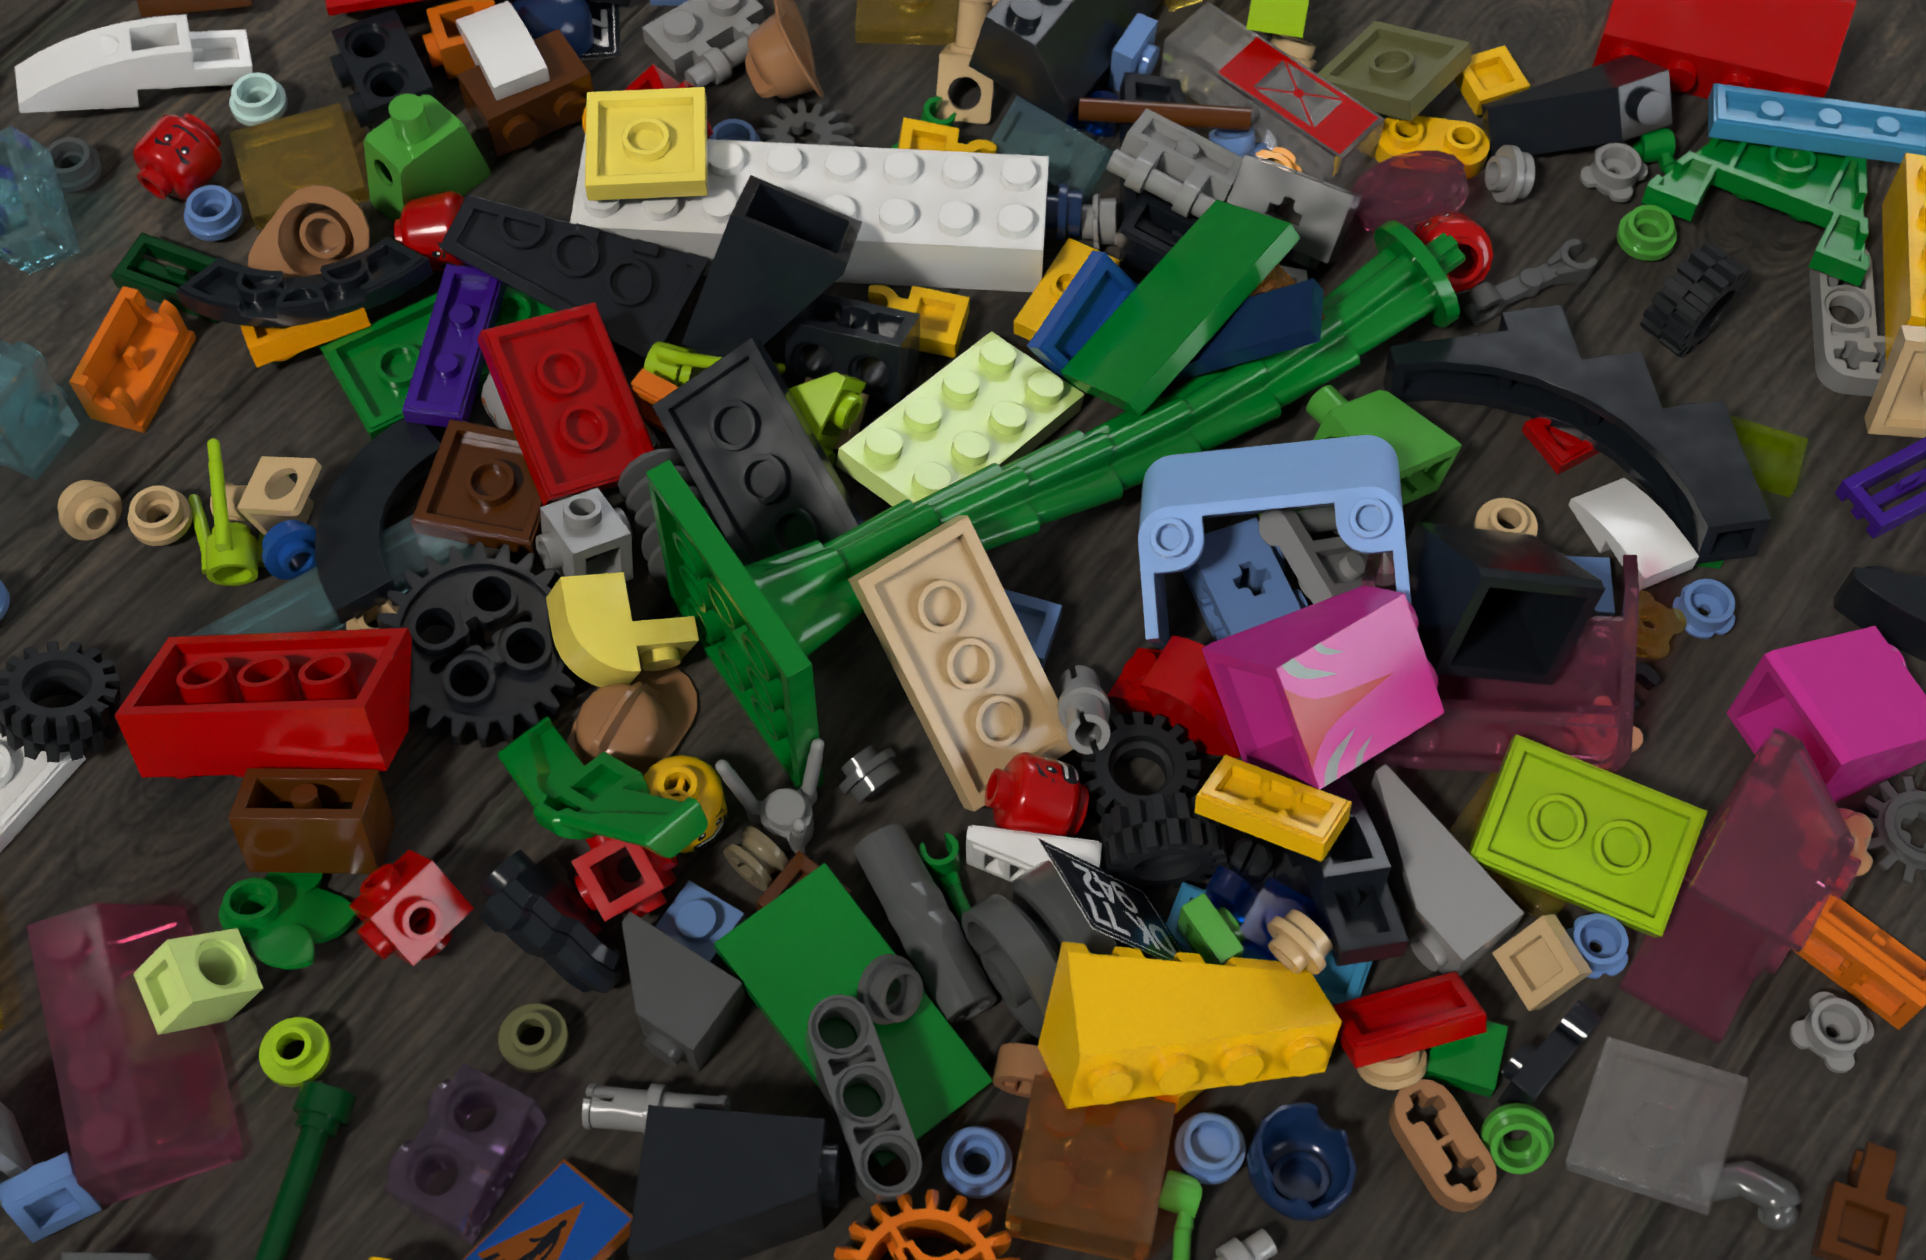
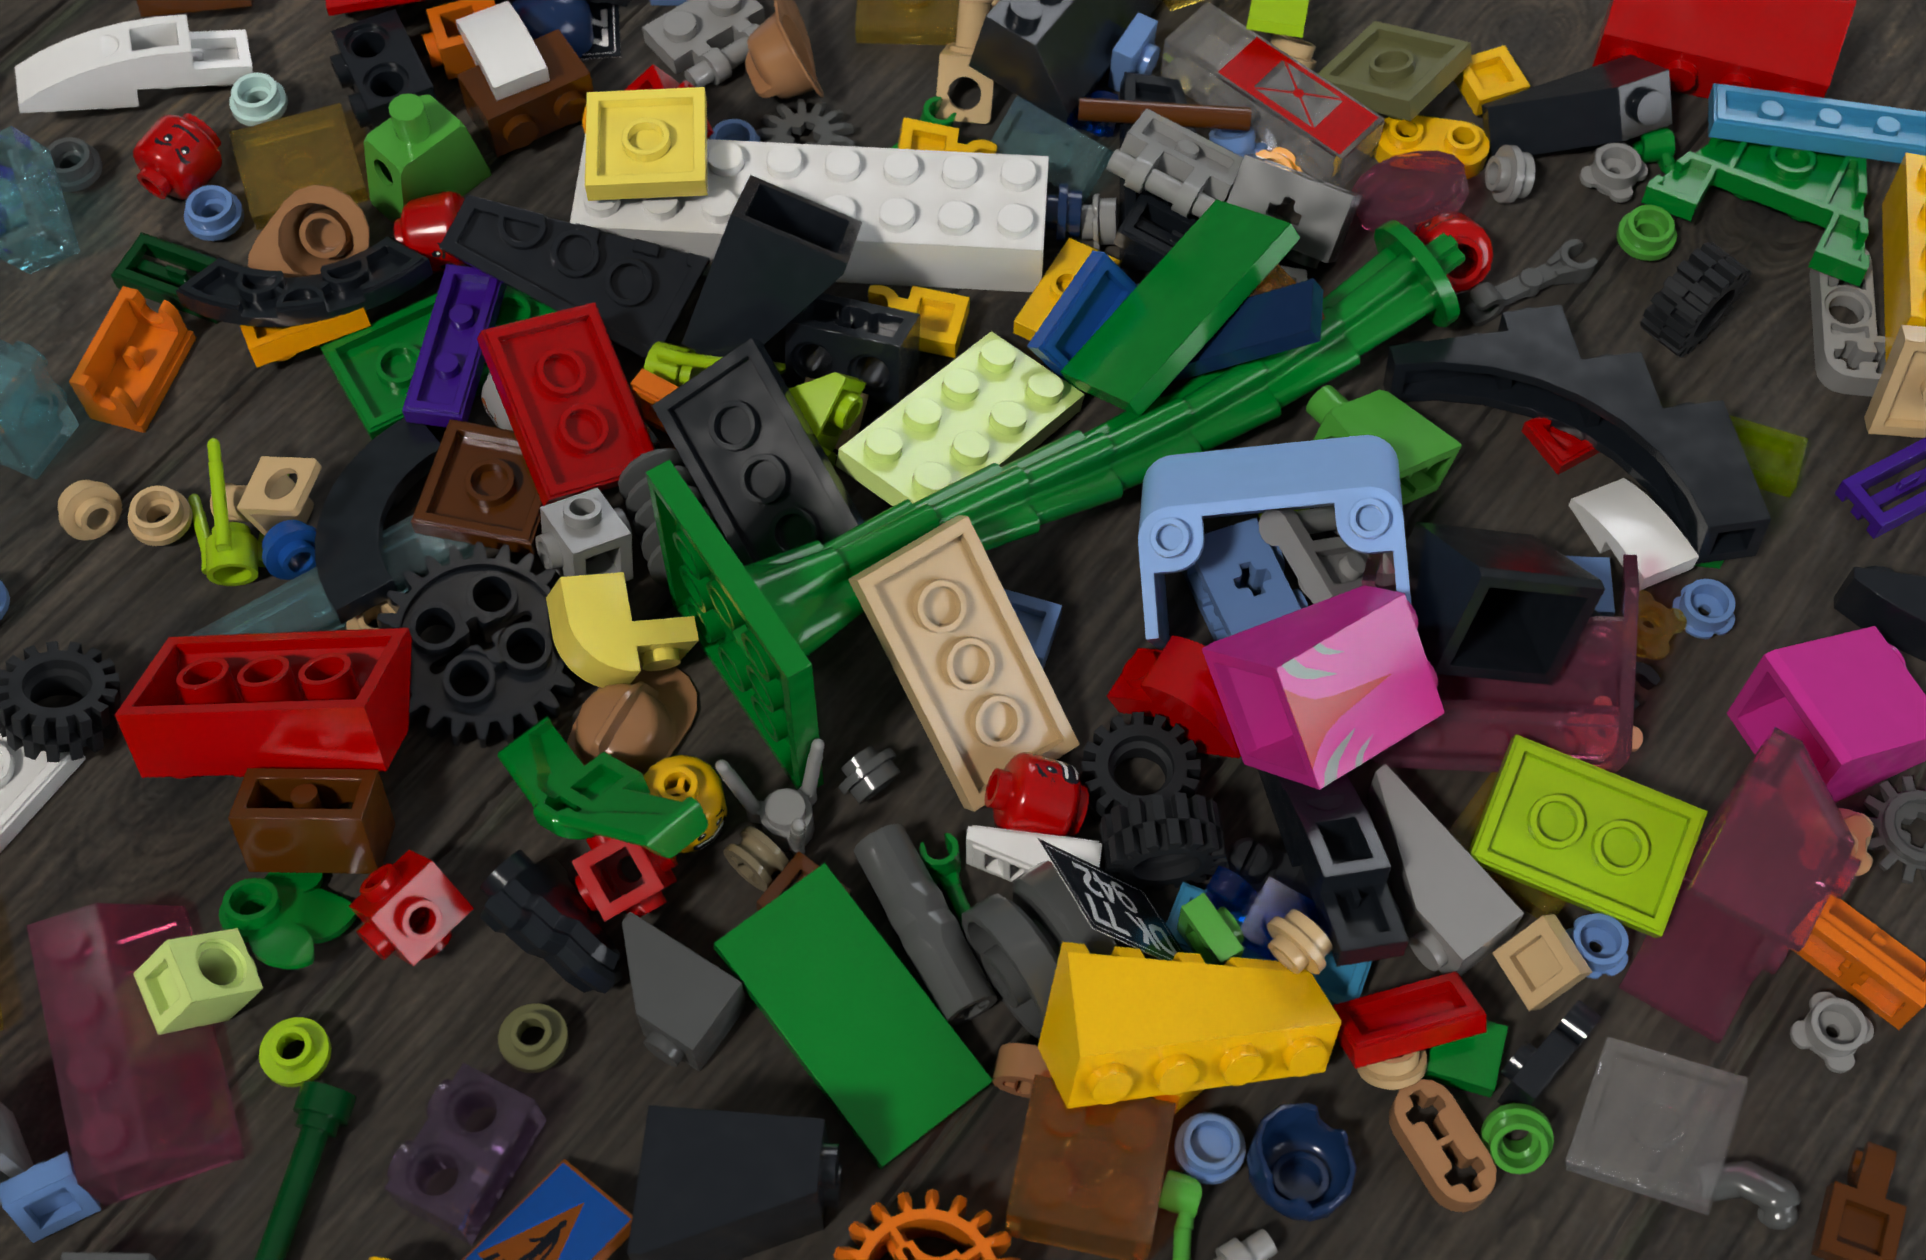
(628, 1107): light grey pin -> none
(699, 920): medium blue plate -> none
(862, 1064): dark grey beam -> none
(890, 989): dark grey plate -> none
(976, 1141): medium blue plate -> none
(1084, 709): light grey pin -> none
(1273, 807): yellow plate -> none
(1508, 511): tan plate -> none

